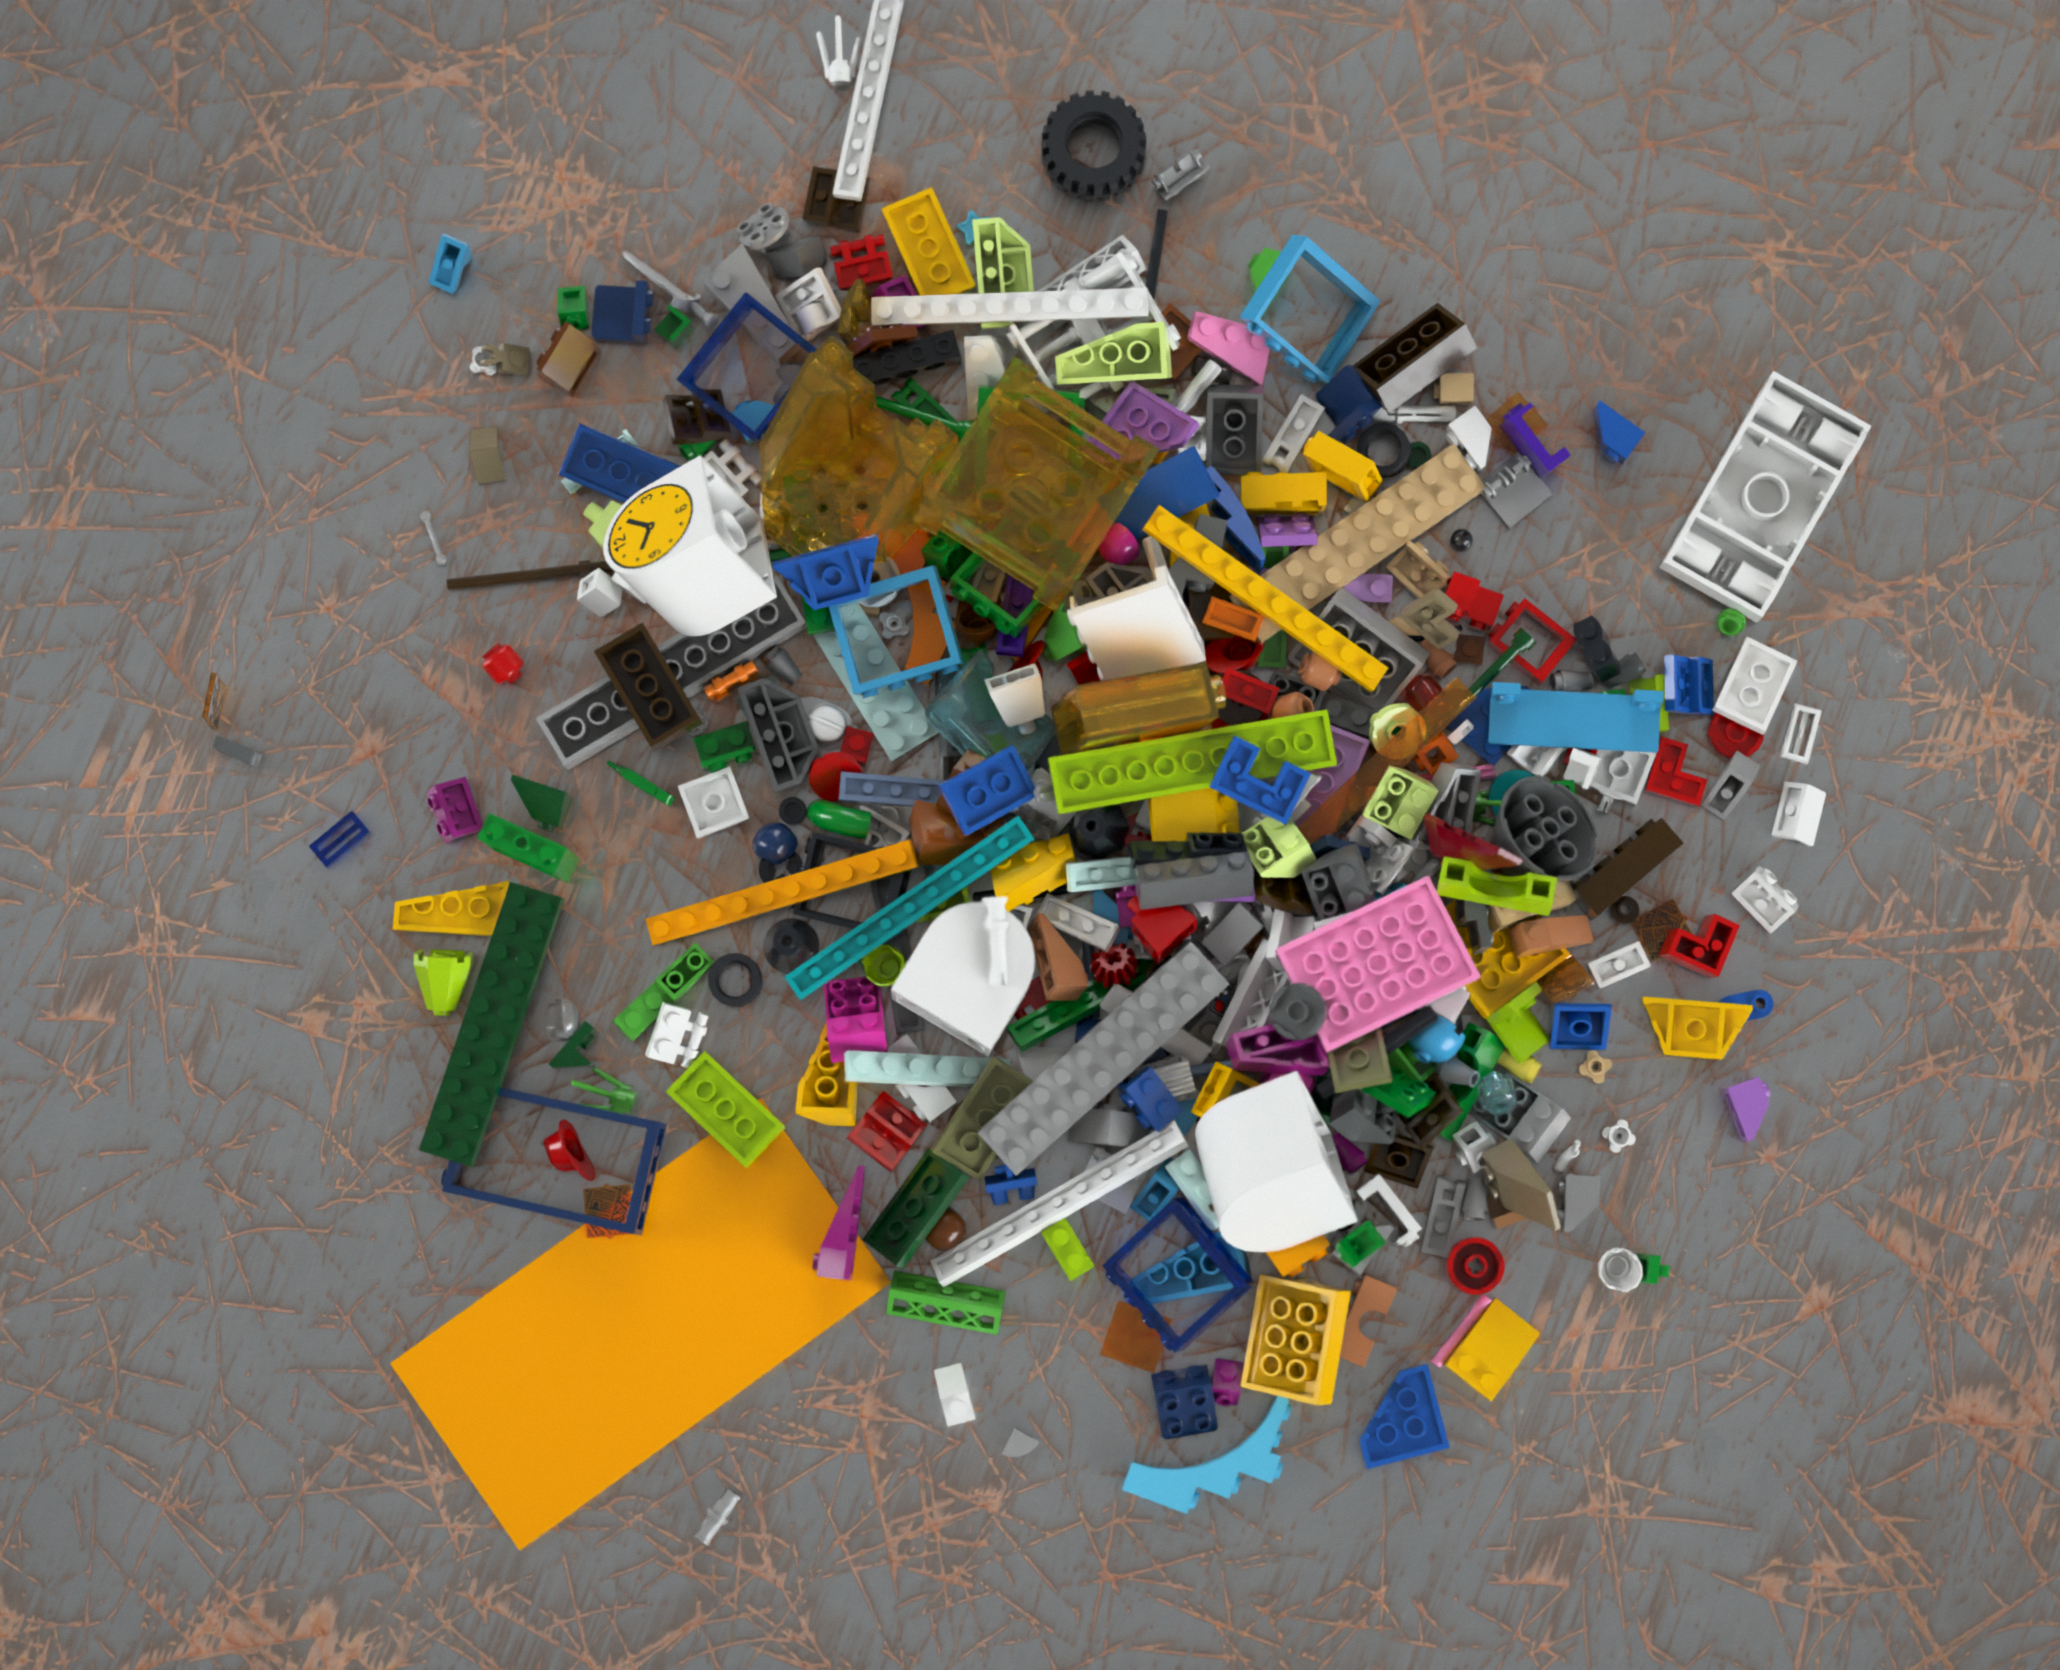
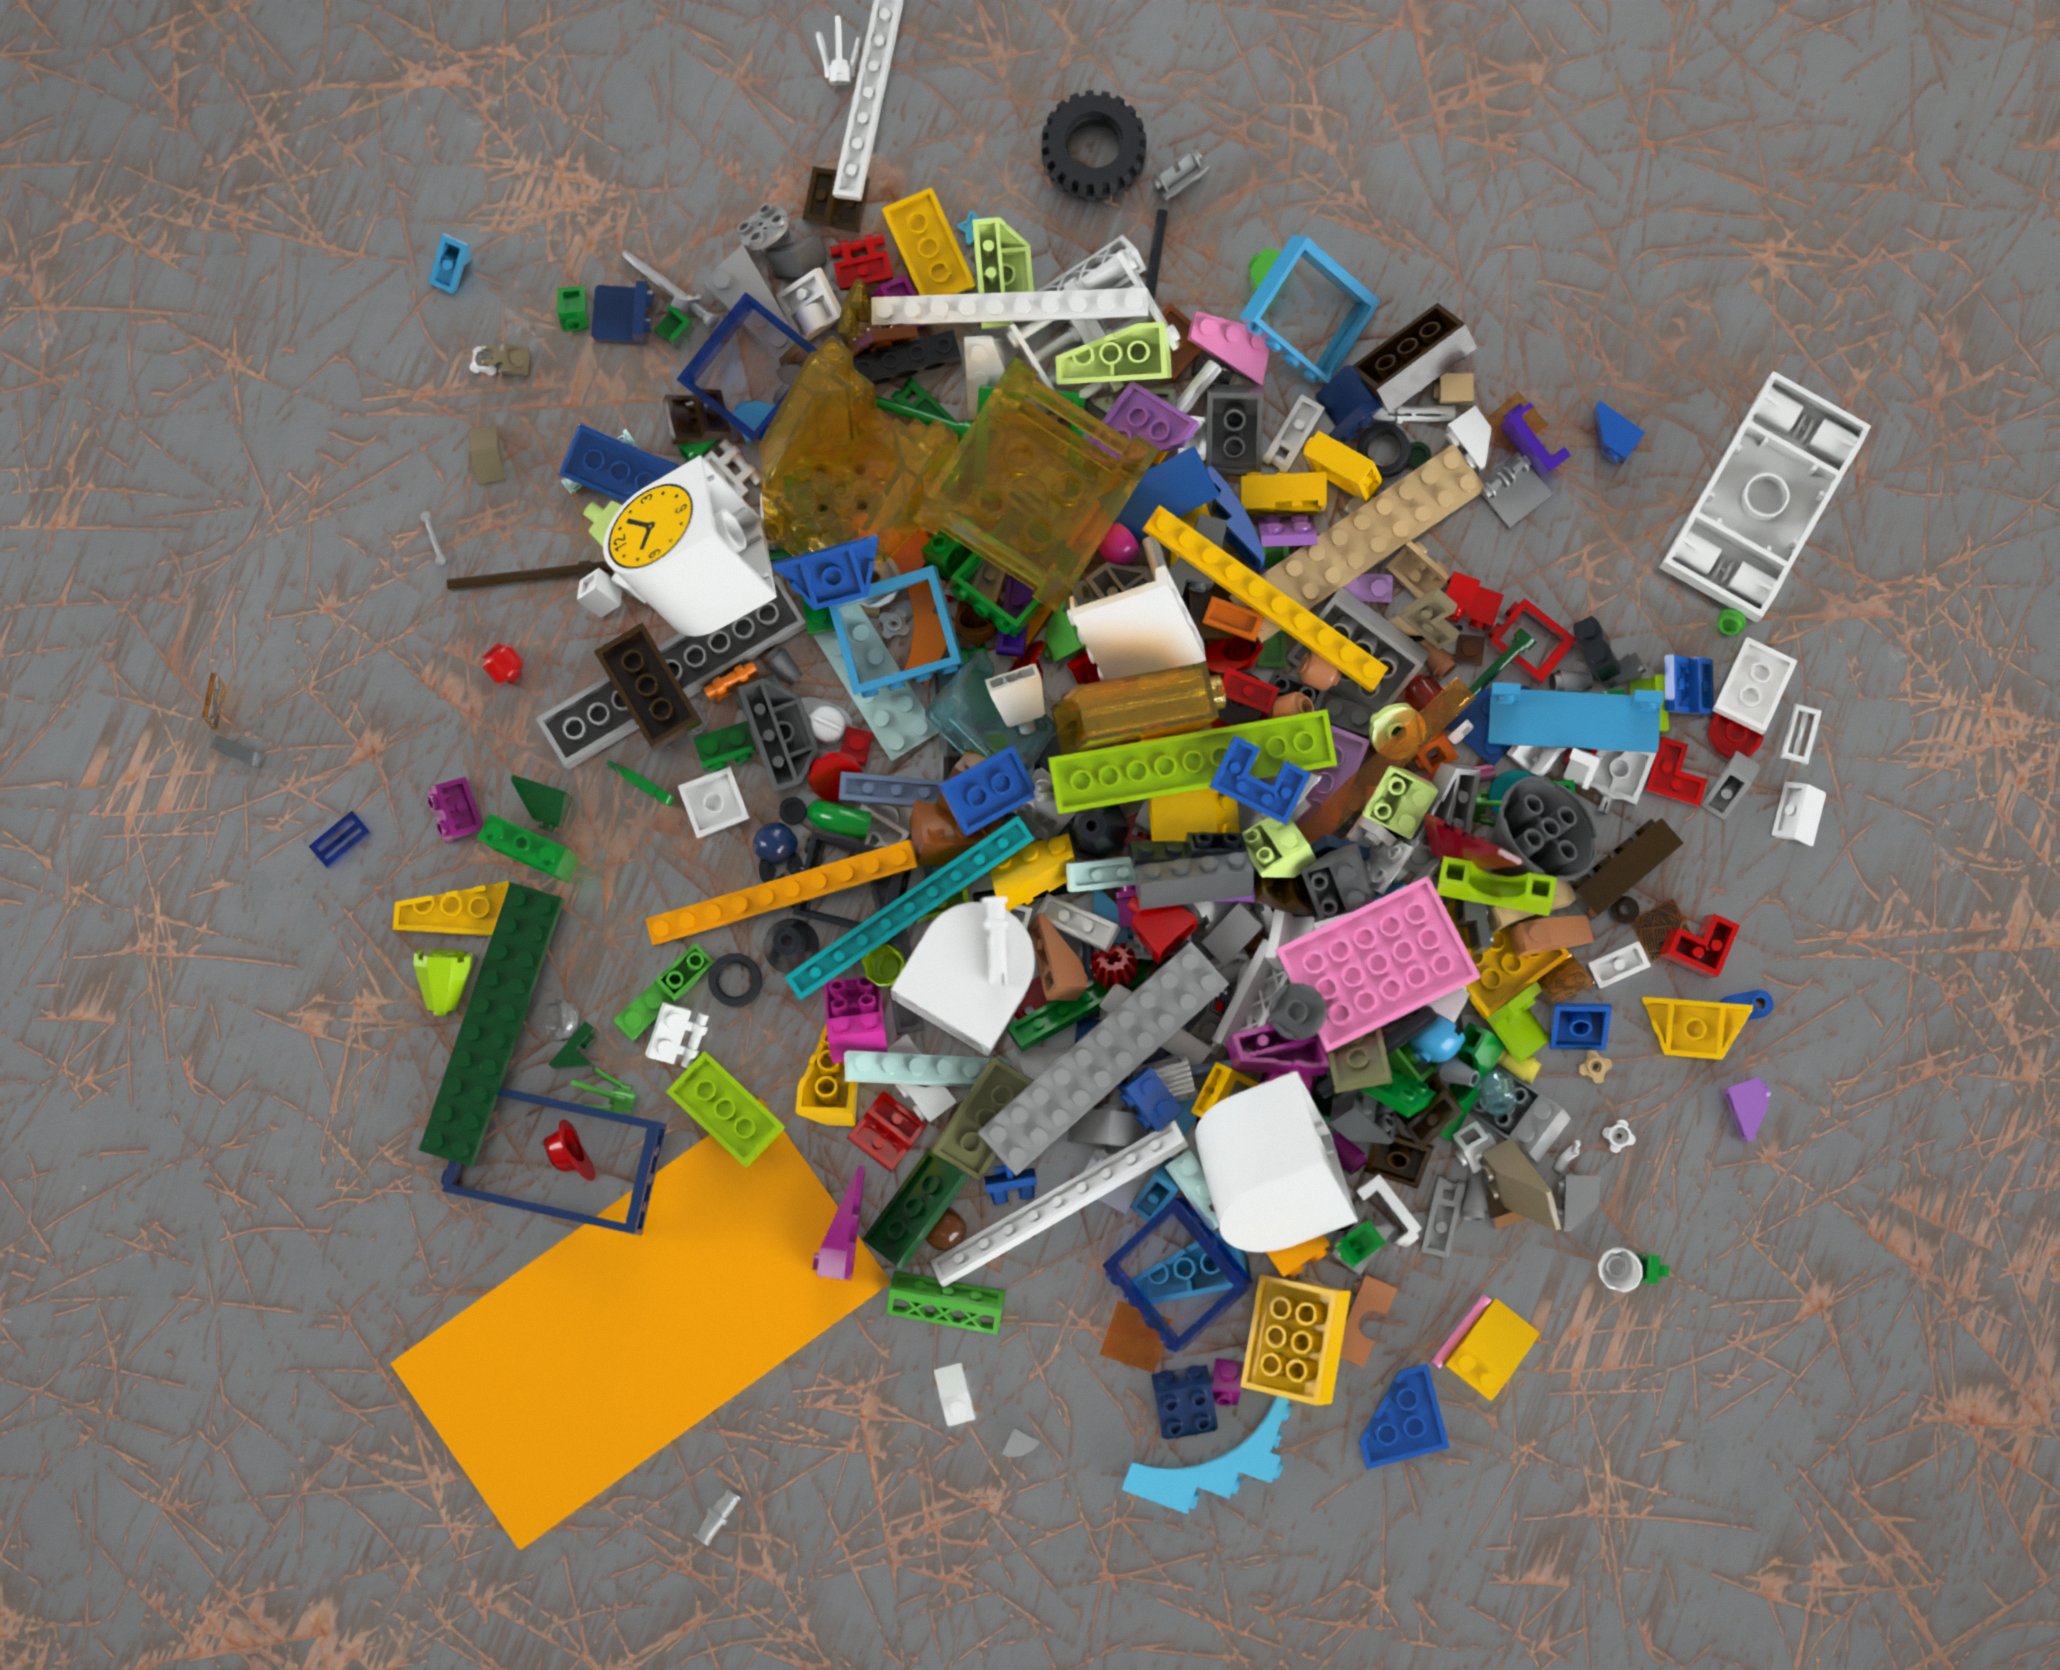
(567, 359): slope -> none
(607, 1203): clear orange piece -> none
(1067, 1249): lime brick -> none
(1466, 543): black hinge -> none
(1487, 1256): red brick -> none
(1766, 899): white bracket -> none

